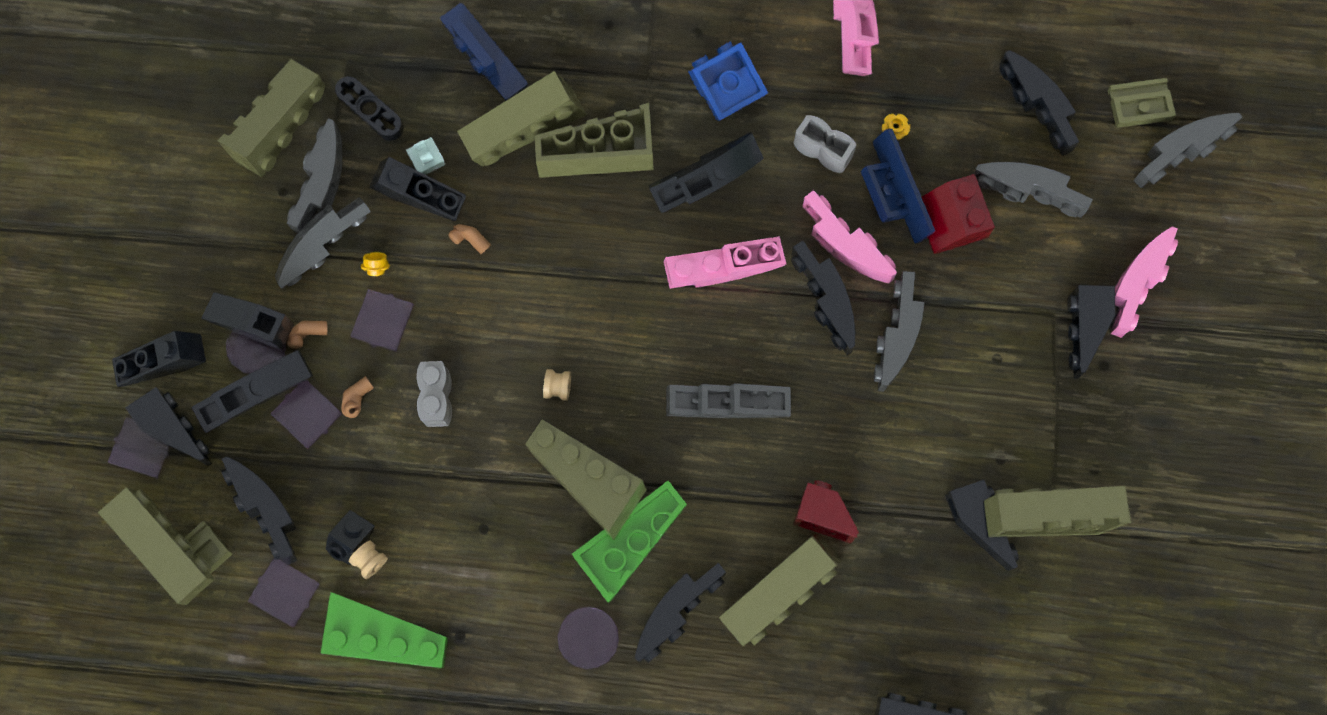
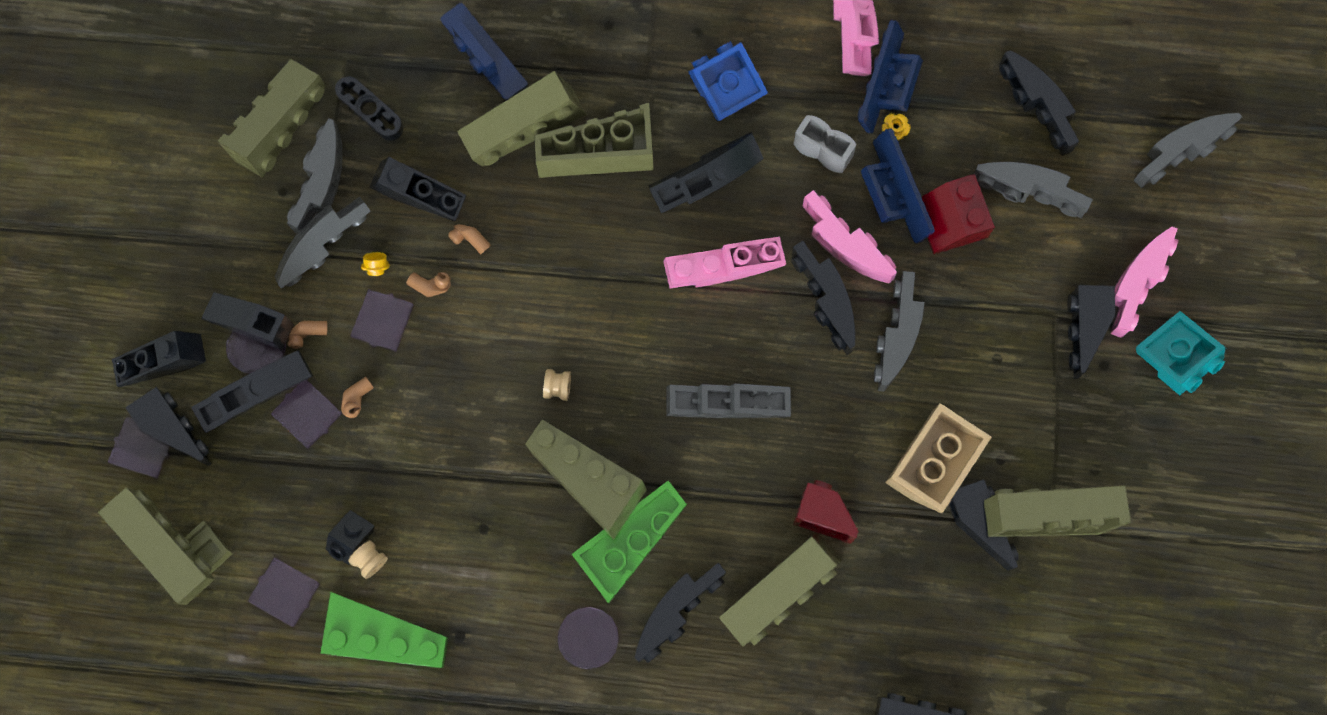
(256, 499): black slope -> none
(426, 156): light aqua tile -> none
(431, 287): none -> medium nougat arm
(433, 401): light grey brick -> none
(892, 79): none -> dark blue bracket
(938, 459): none -> tan slope
(1141, 102): olive plate -> none
(1182, 353): none -> teal plate

